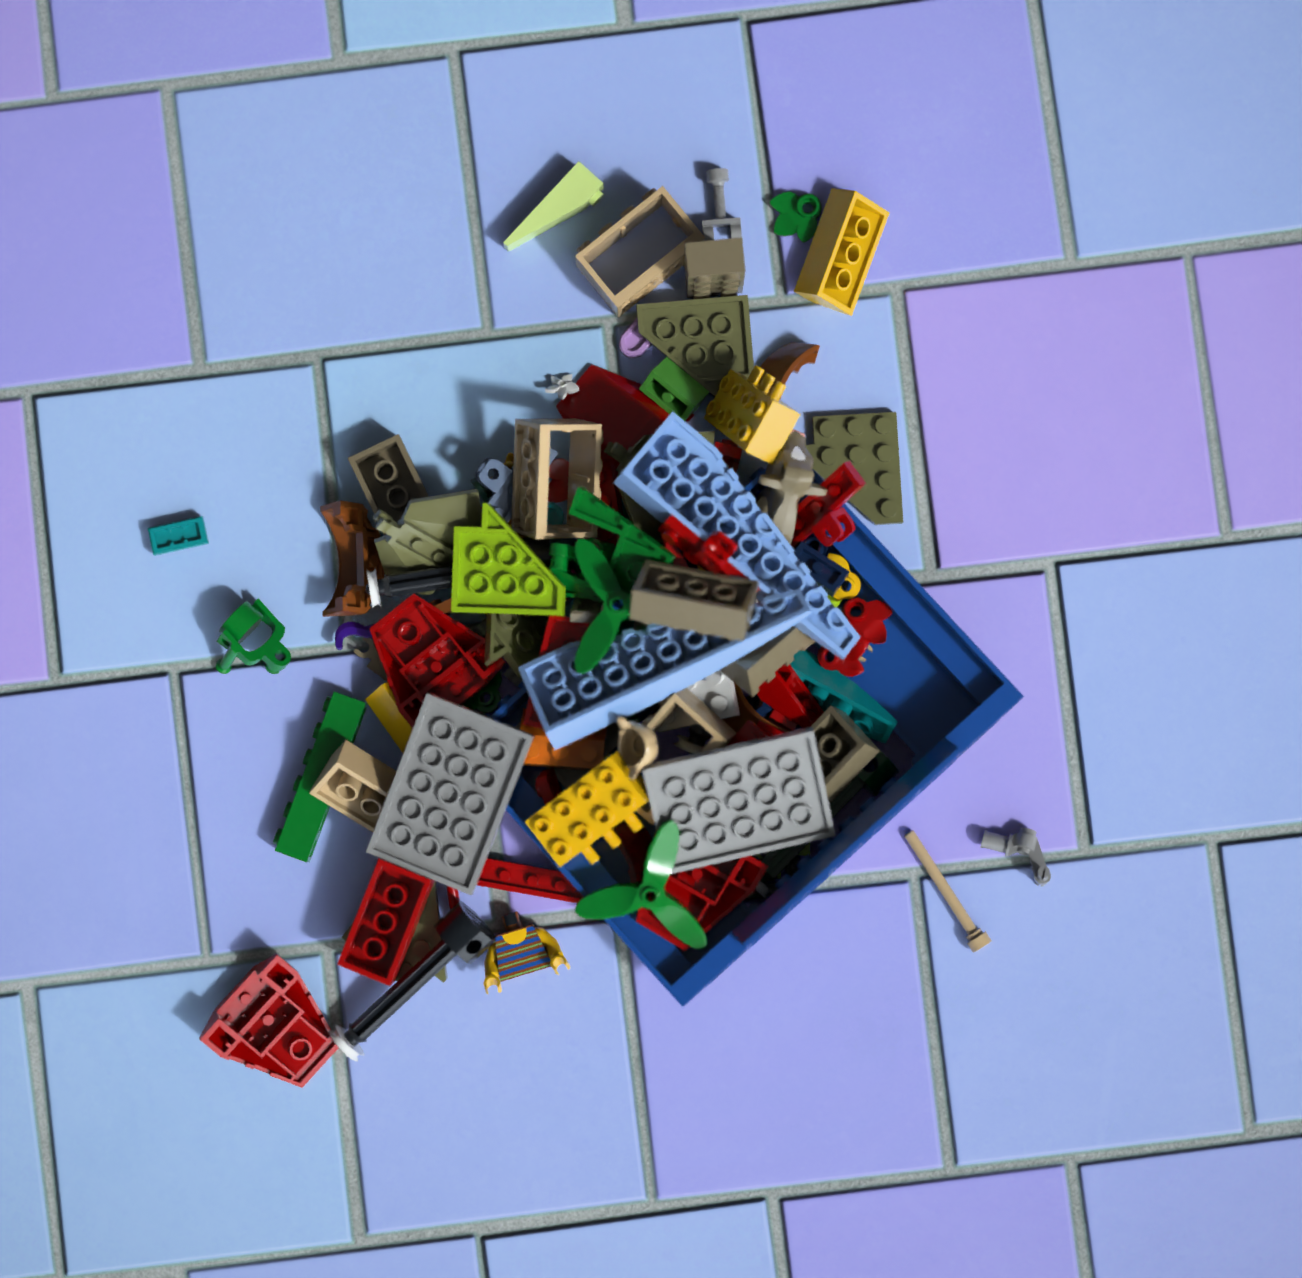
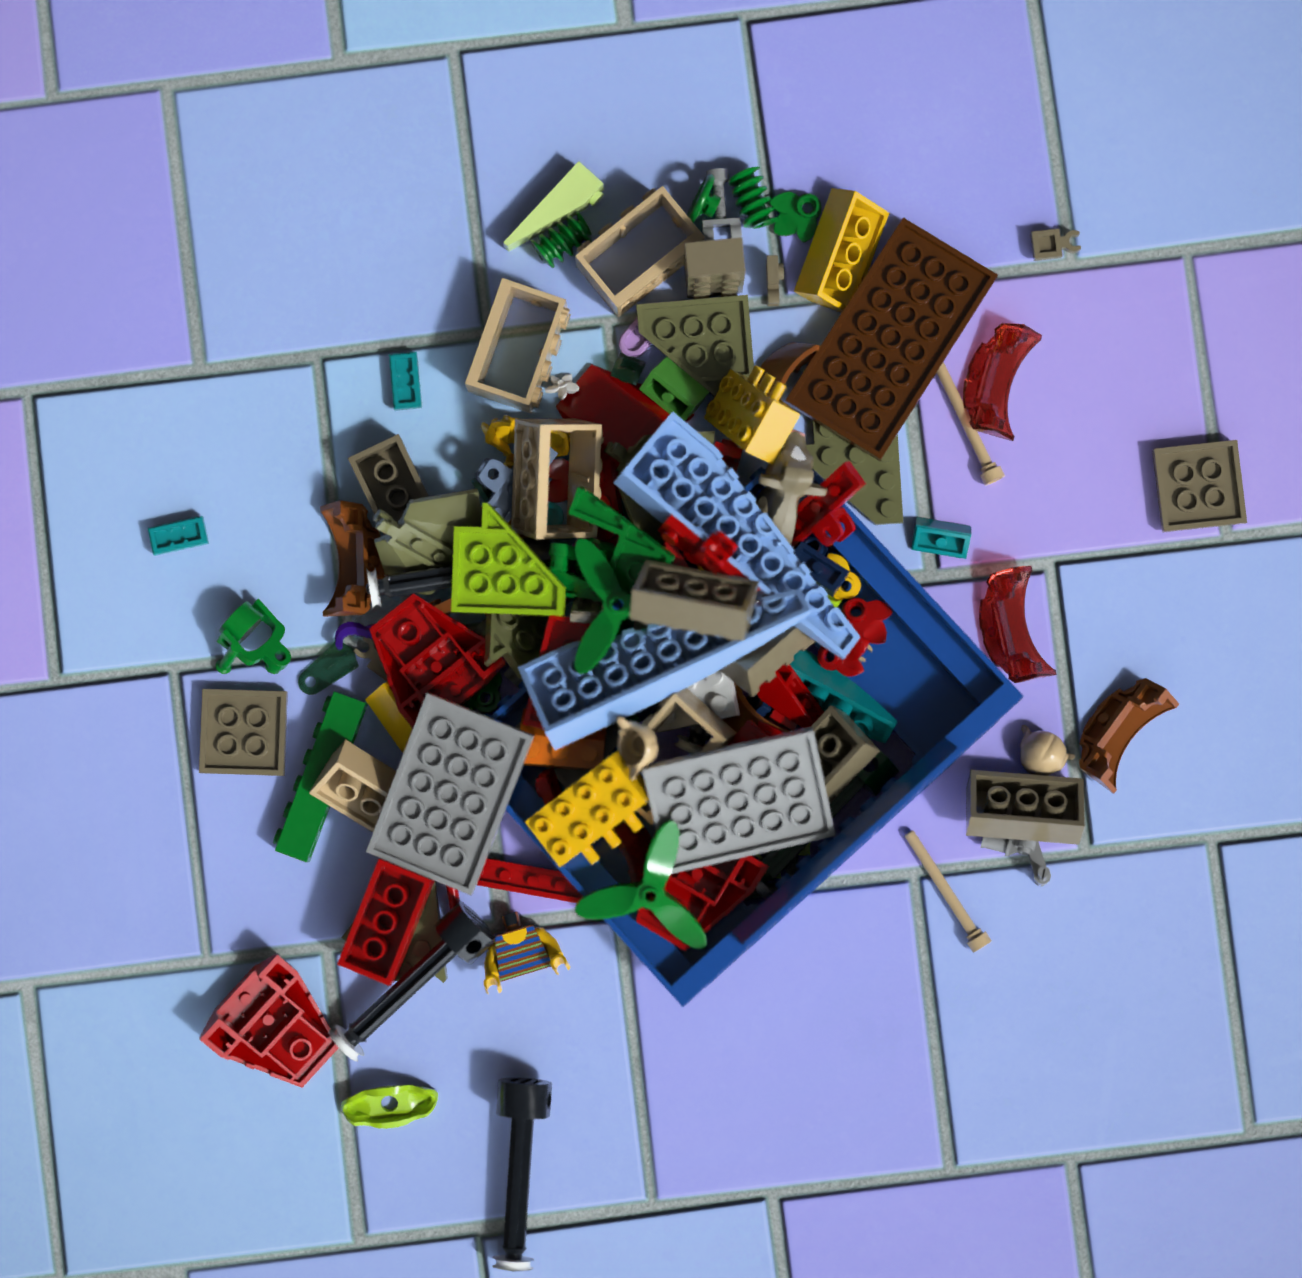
(243, 732): none -> dark tan plate
(328, 668): none -> clear green piece
(367, 1110): none -> lime piece
(405, 381): none -> teal plate
(490, 336): none -> tan hose
(502, 433): none -> yellow piece
(523, 1102): none -> black piece
(563, 240): none -> green piece
(628, 369): none -> clear green plate
(704, 201): none -> green piece
(751, 199): none -> green piece
(774, 273): none -> dark tan plate
(891, 339): none -> reddish brown plate
(941, 537): none -> teal slope
(990, 471): none -> tan piece
(991, 377): none -> clear red windscreen
(1005, 626): none -> clear red windscreen
(1025, 807): none -> dark tan brick
(1042, 752): none -> tan hair
(1049, 244): none -> dark tan plate
(1116, 724): none -> dark orange windscreen
(1199, 486): none -> dark tan plate

